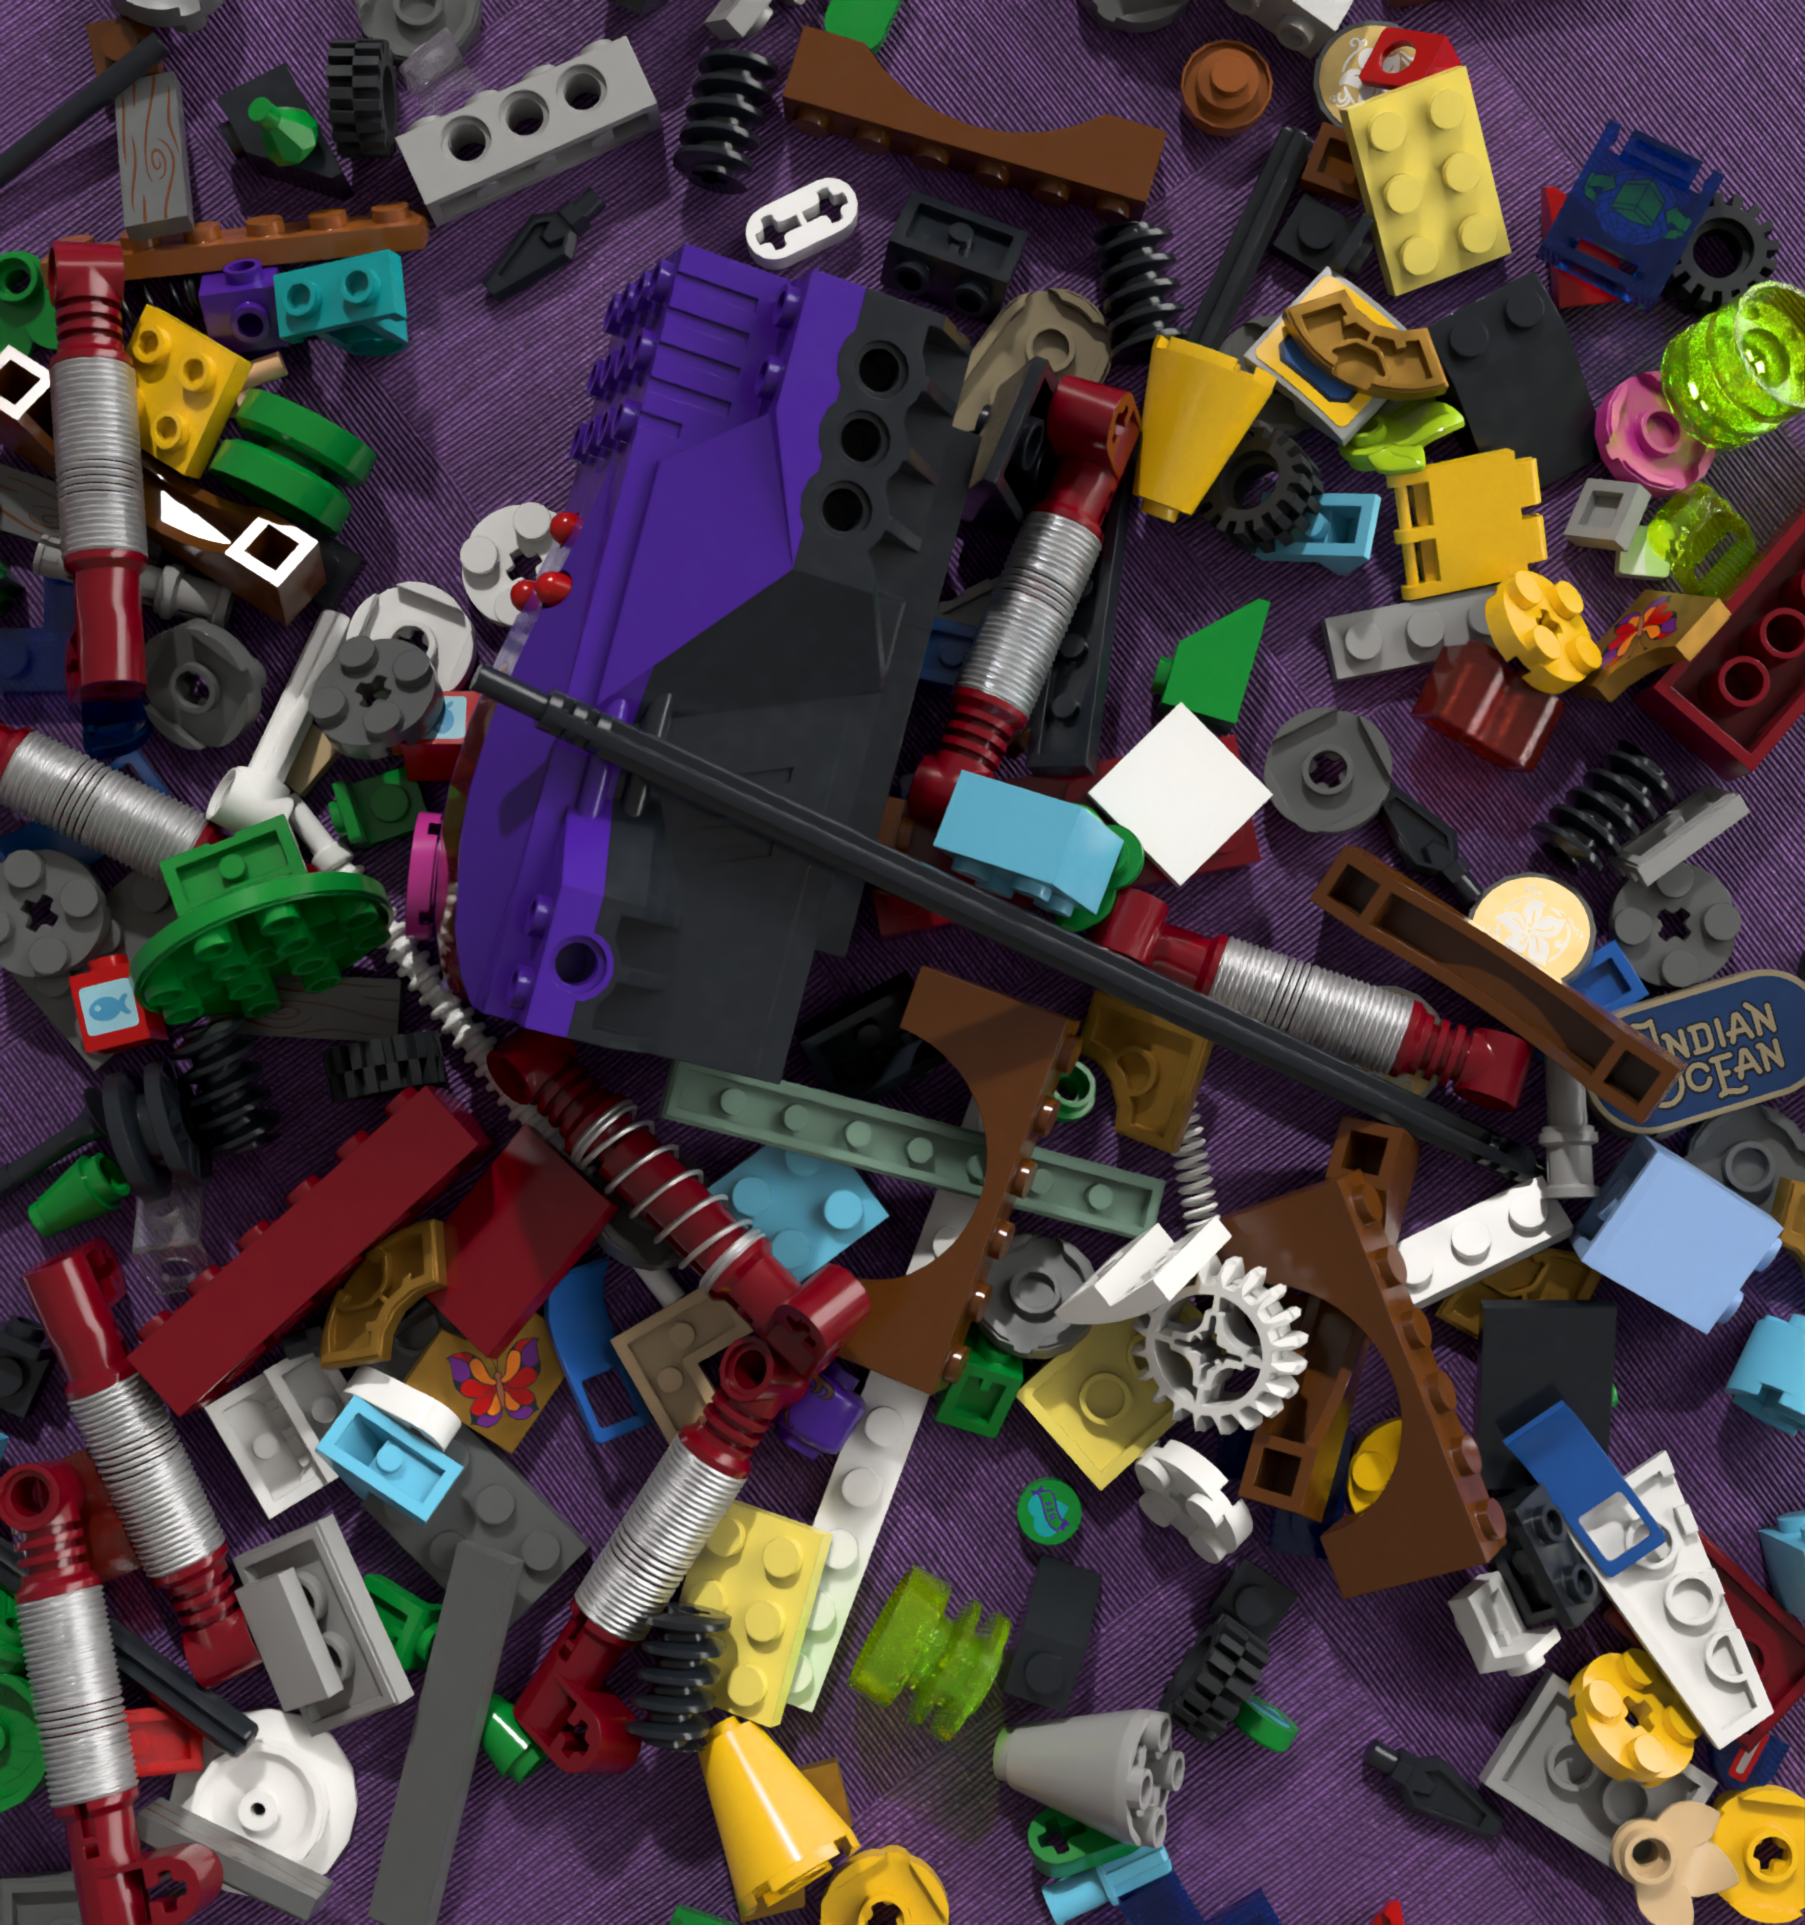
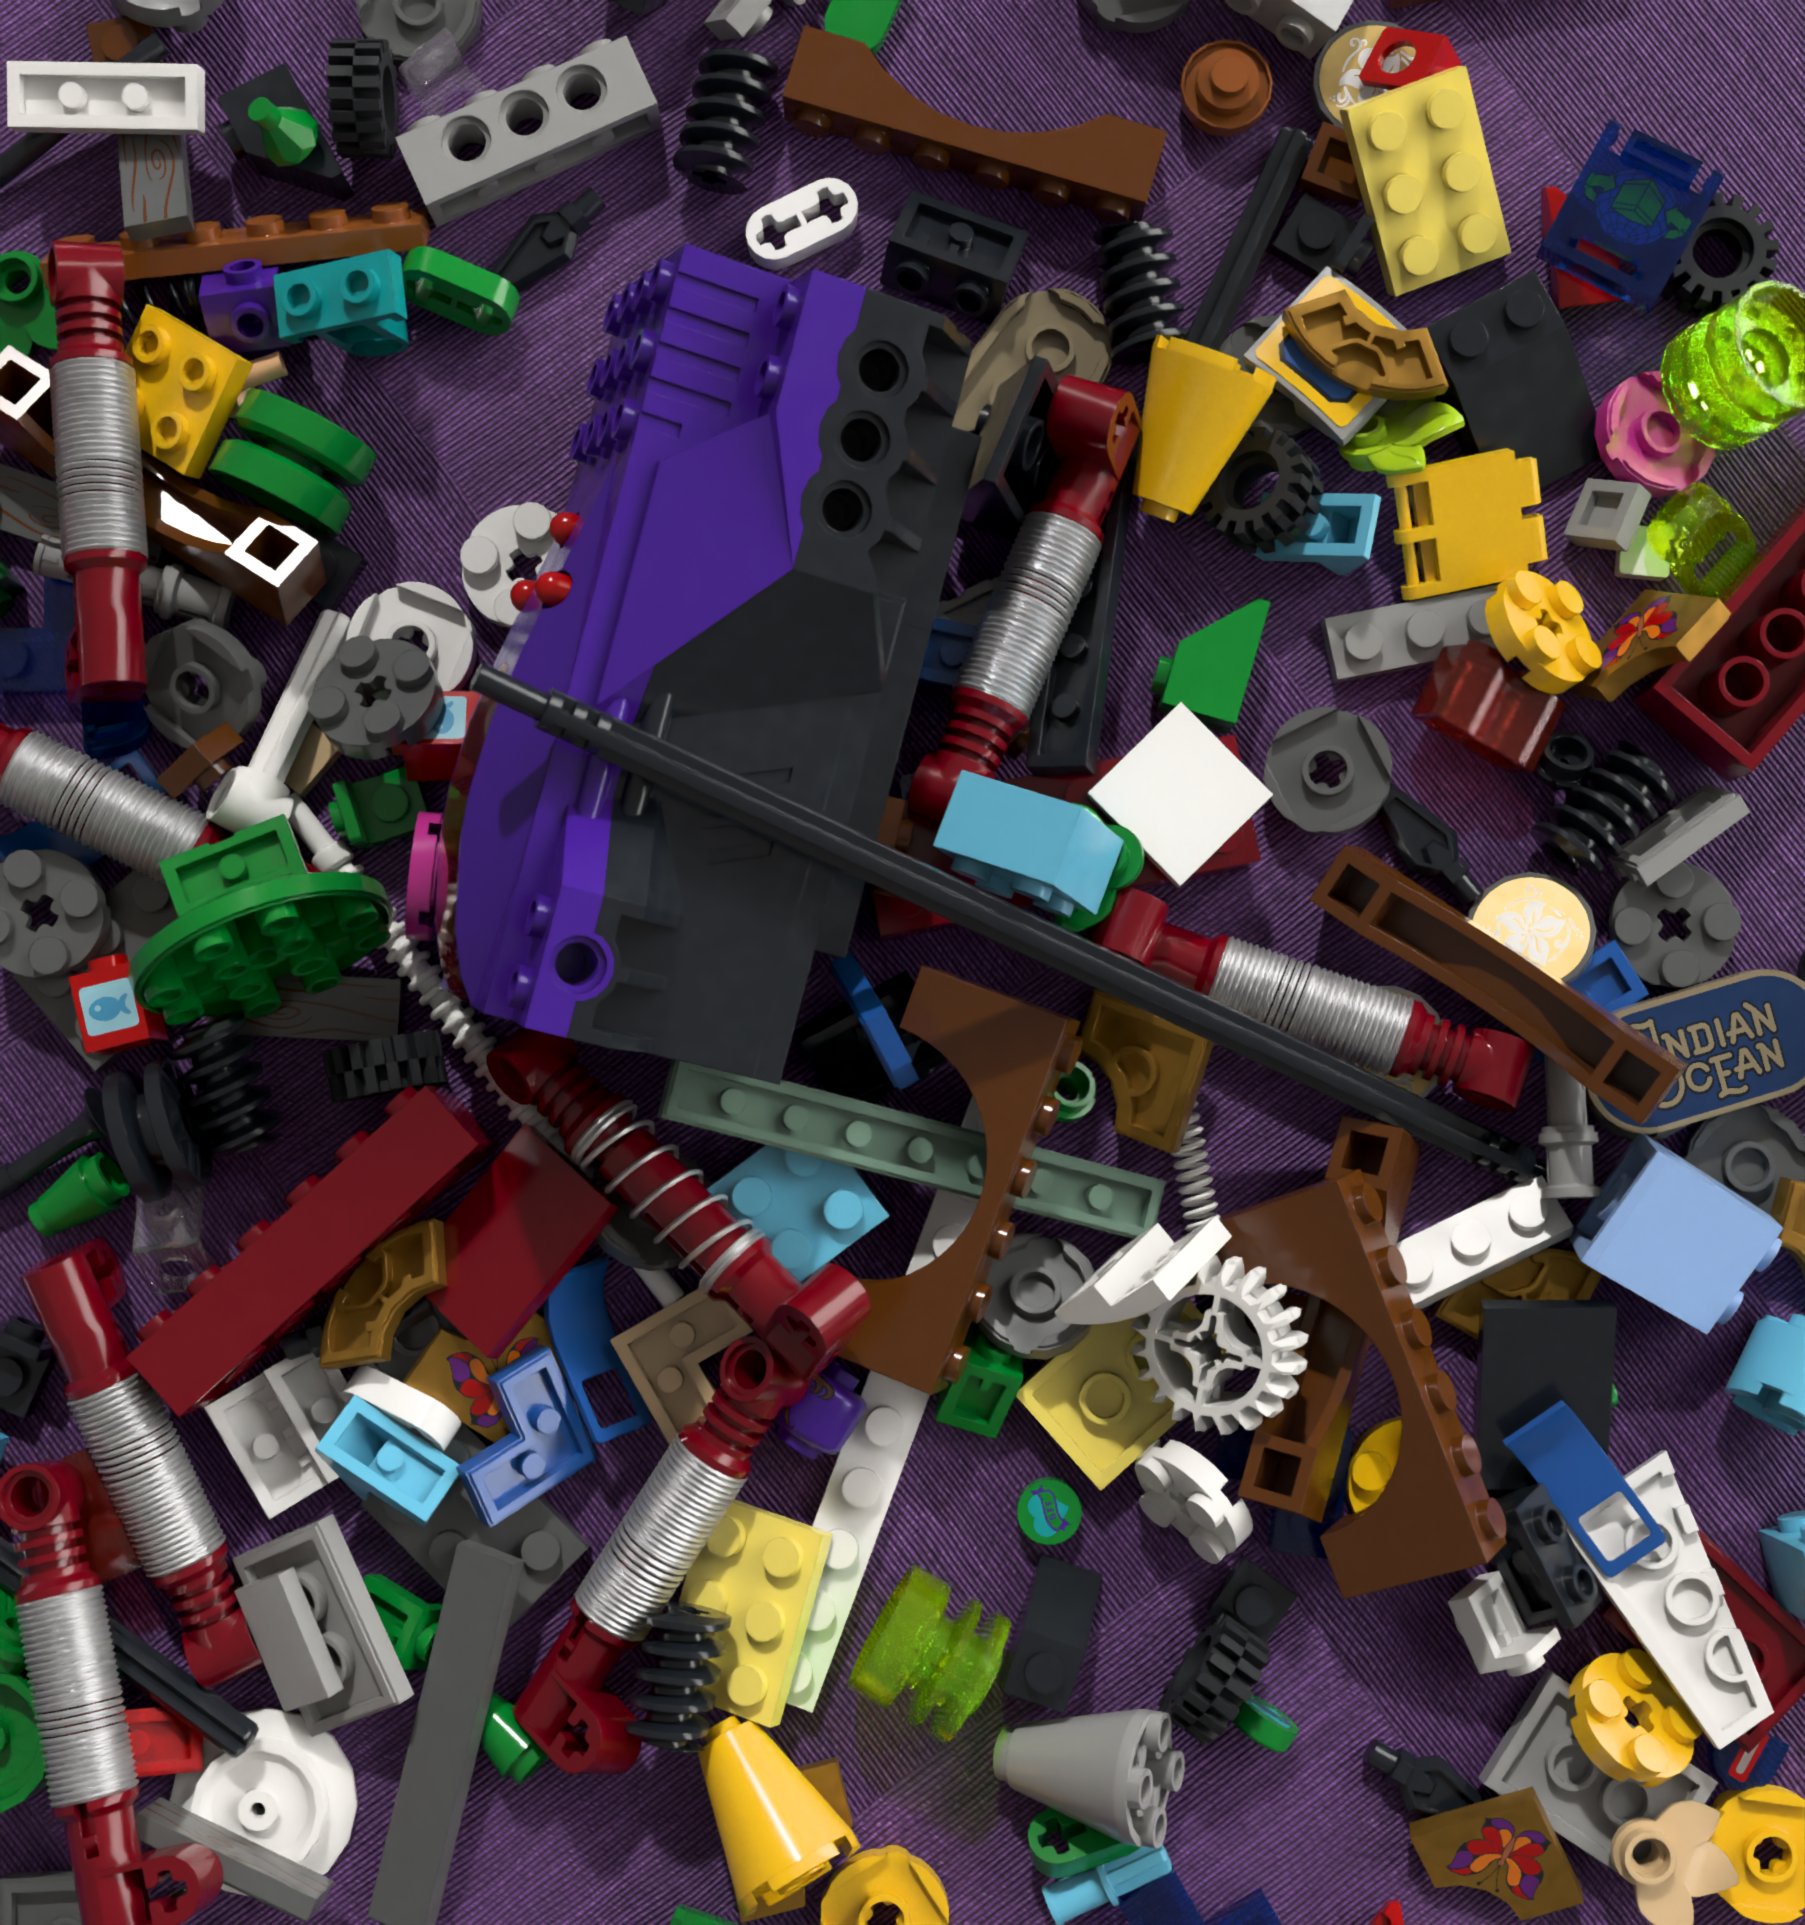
(106, 98): none -> white plate
(202, 762): none -> reddish brown plate
(459, 290): none -> green beam
(543, 1442): none -> blue tile
(874, 1021): none -> blue tile
(1501, 1849): none -> pearl gold tile
(1565, 761): none -> black plate

